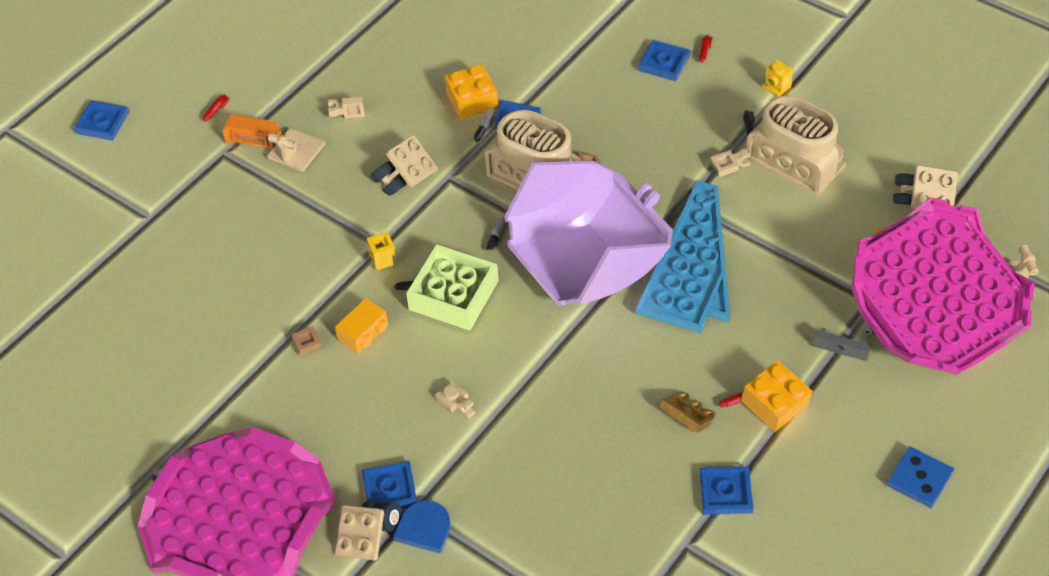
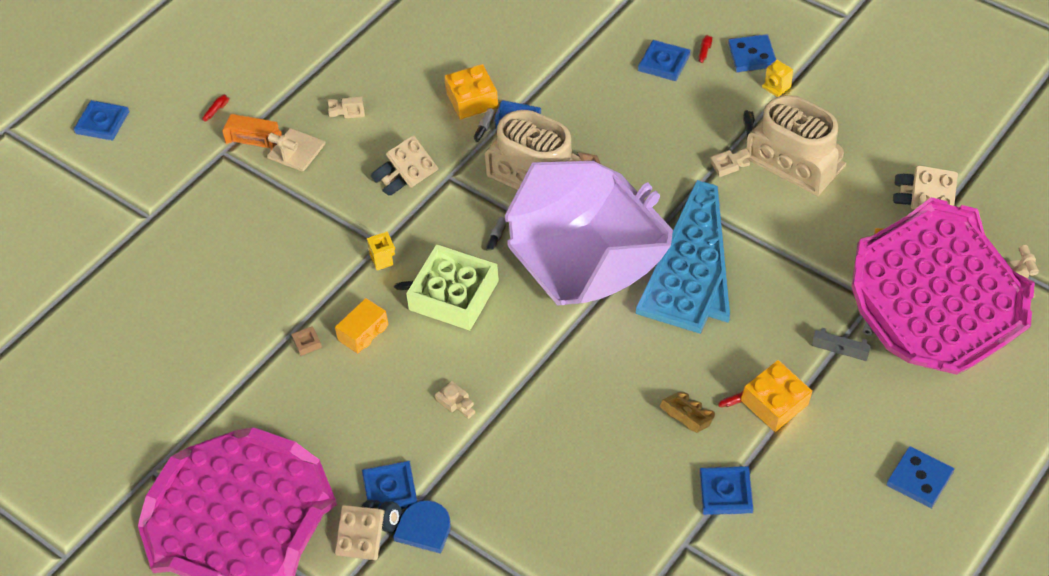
(751, 52): none -> blue tile

